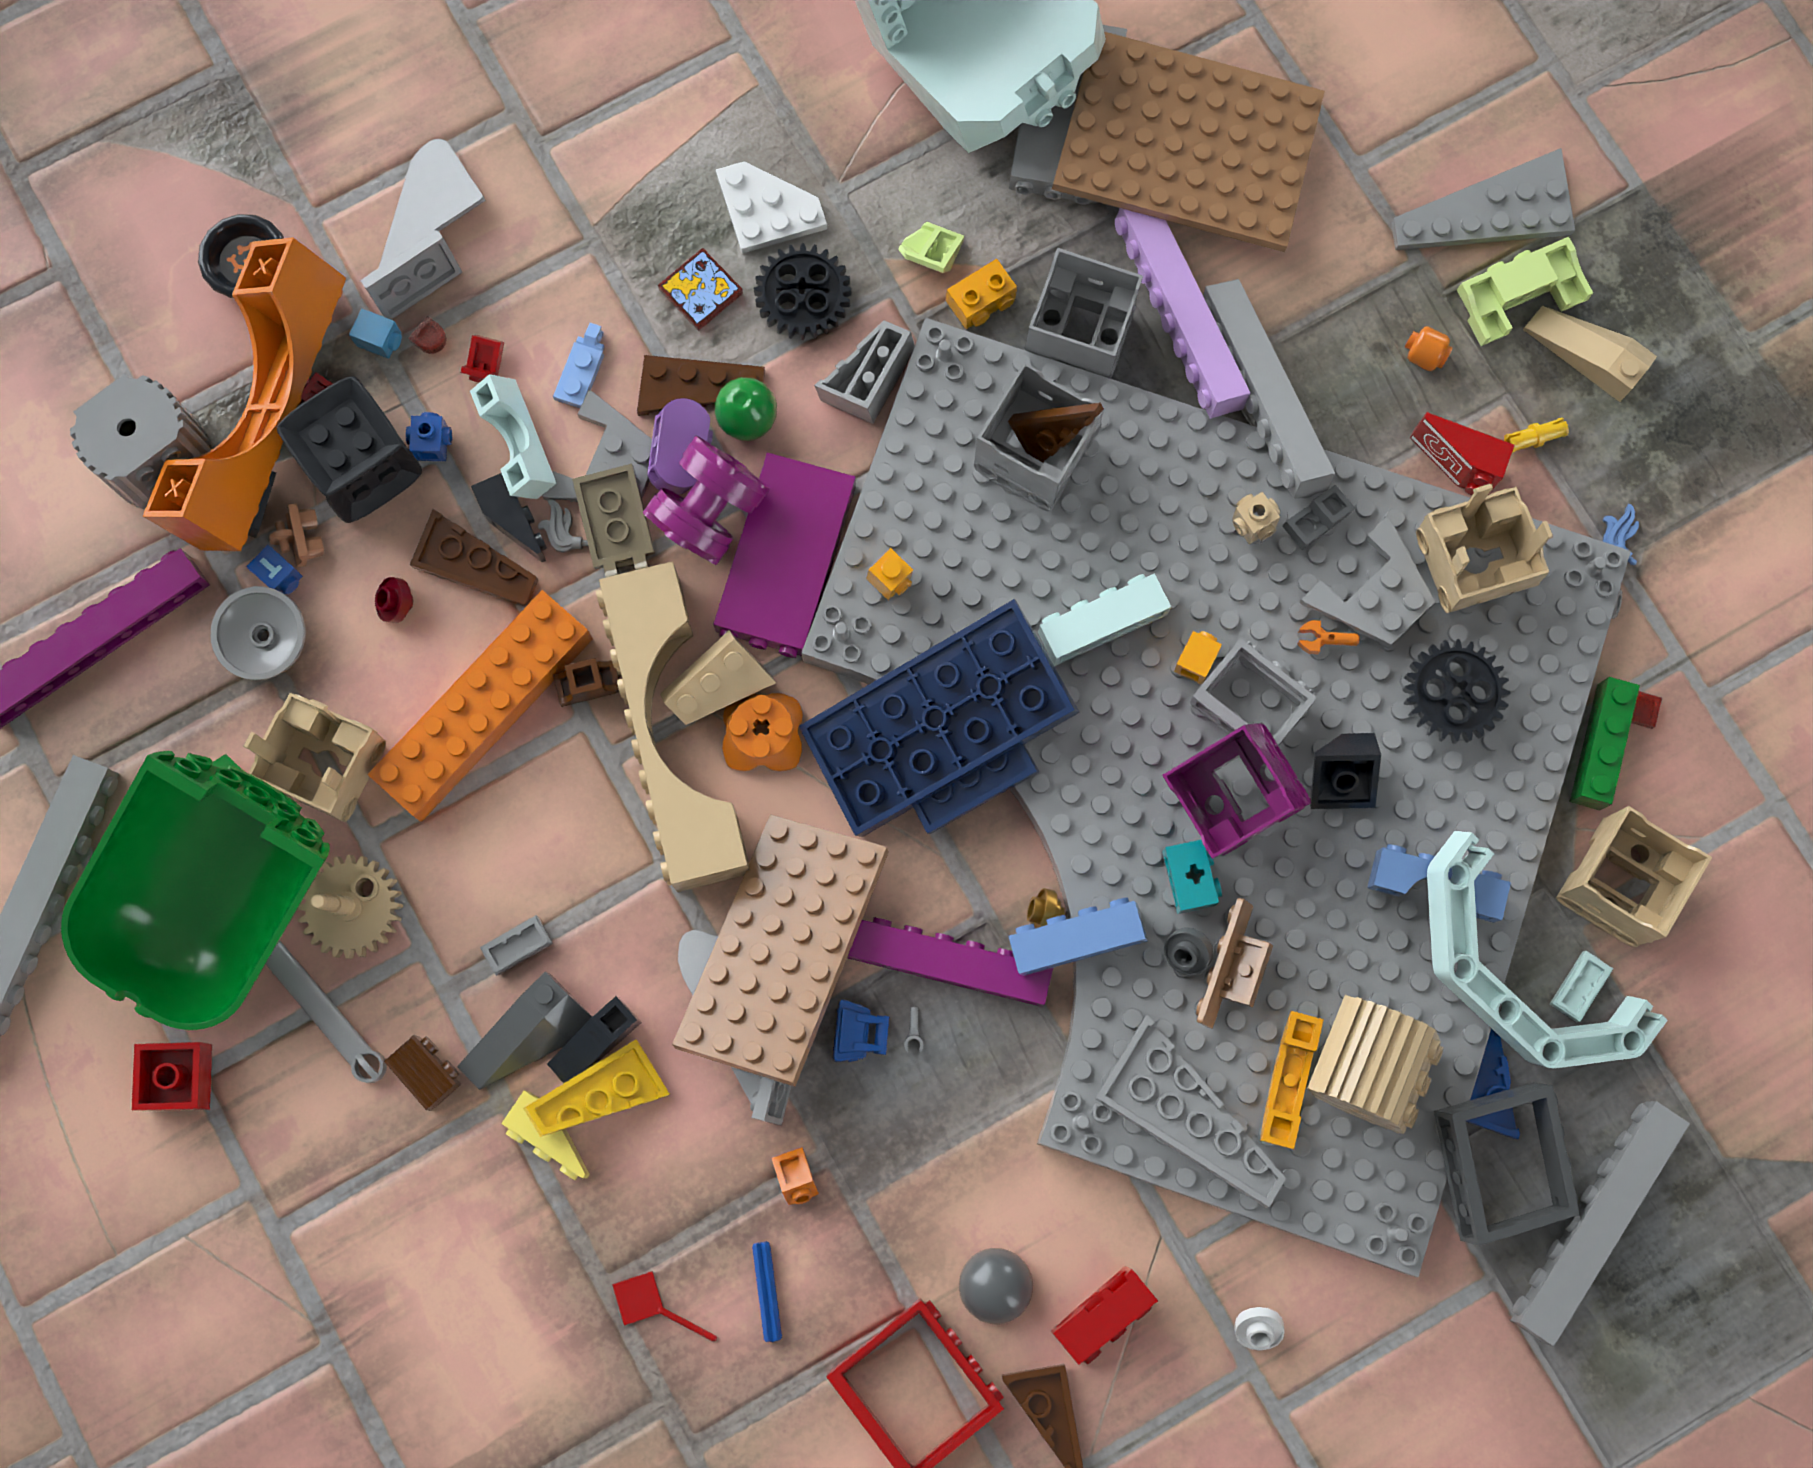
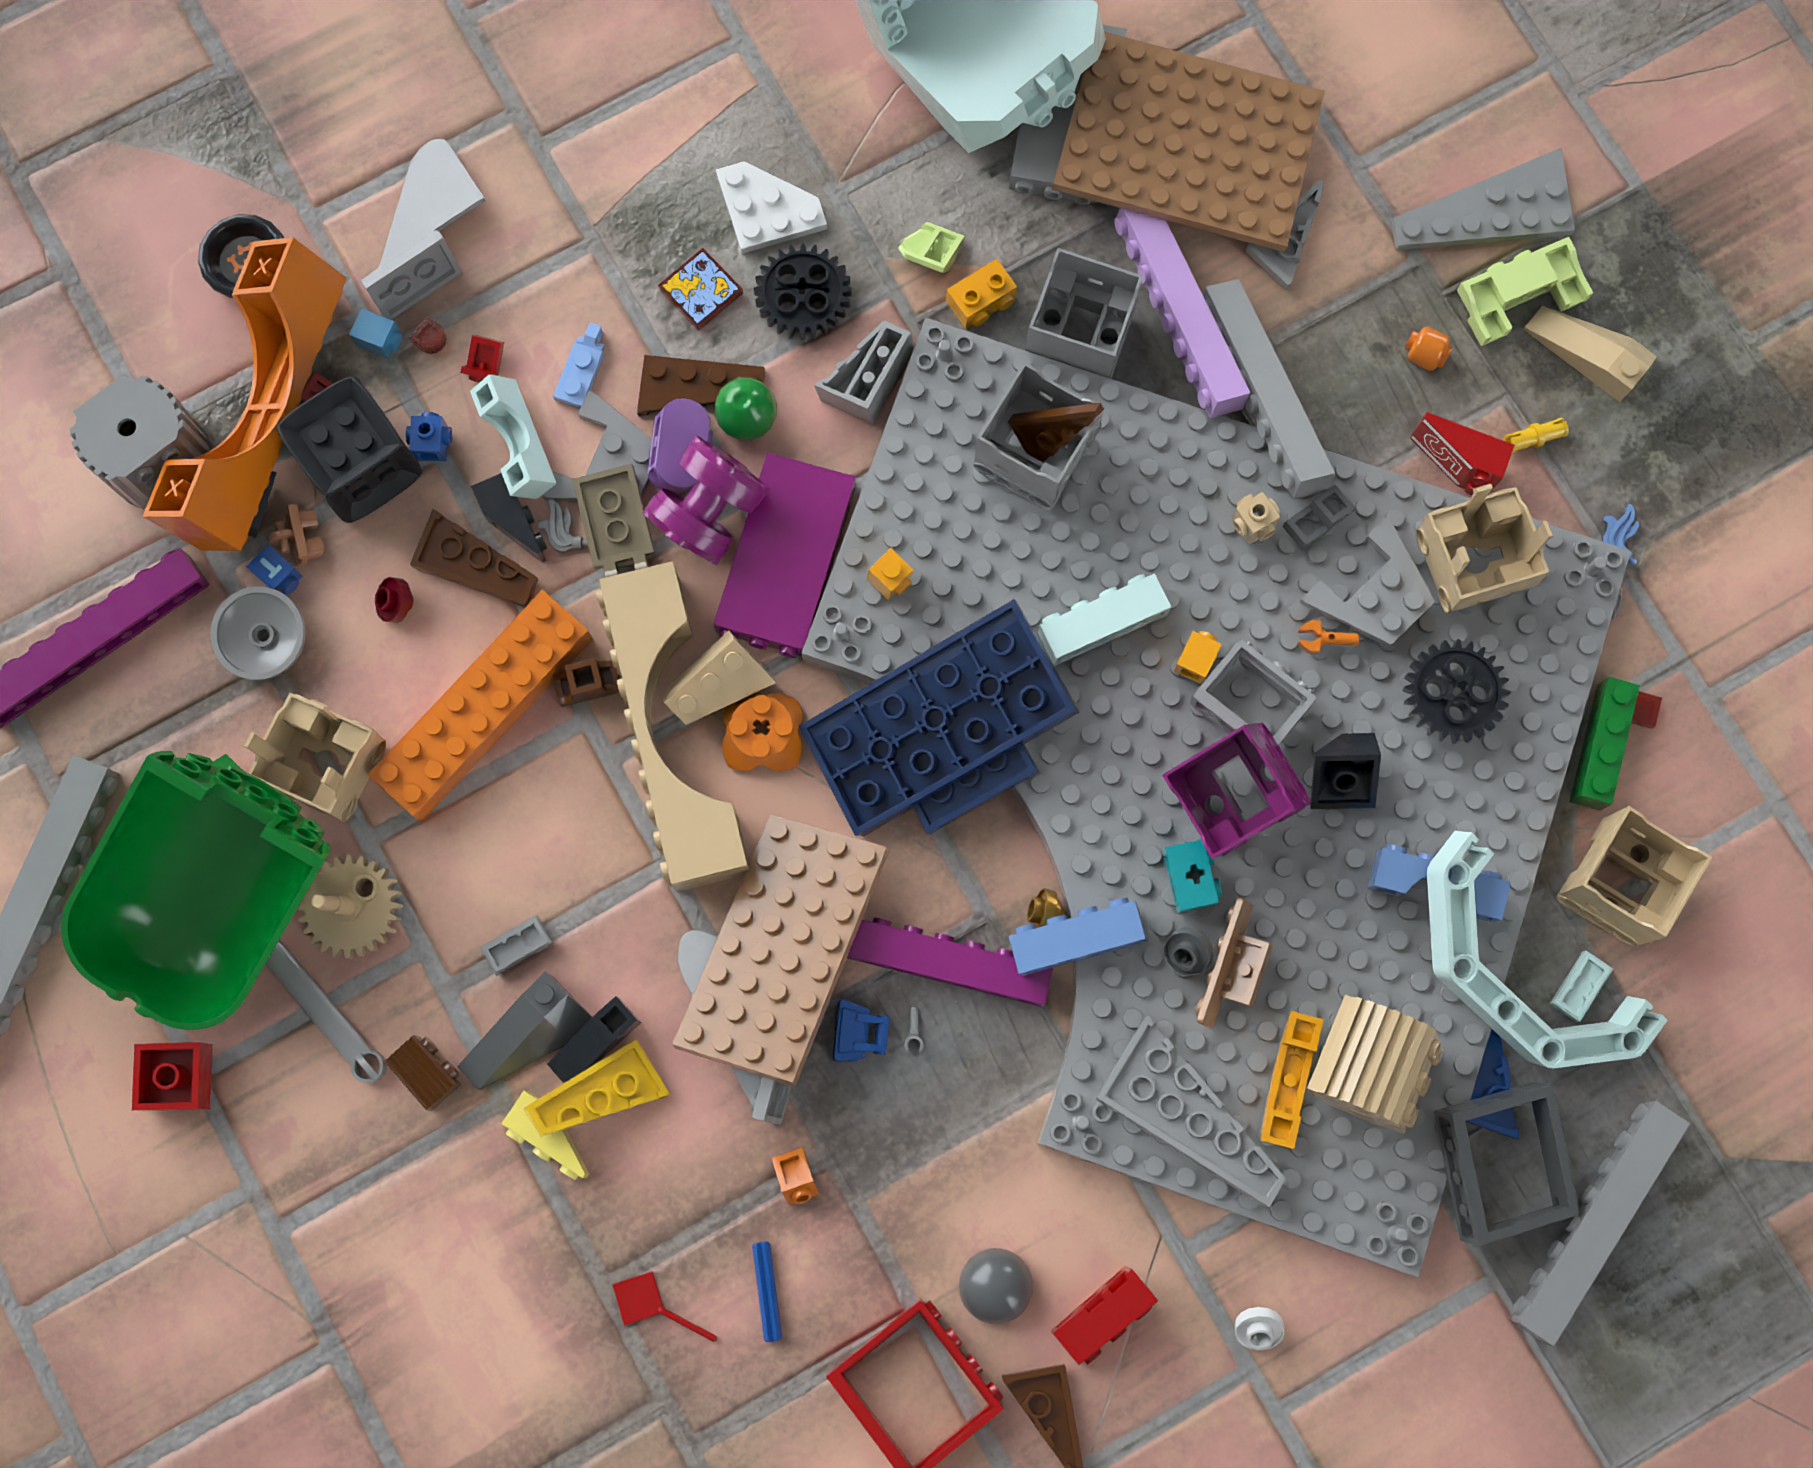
(1283, 264): none -> light grey wing

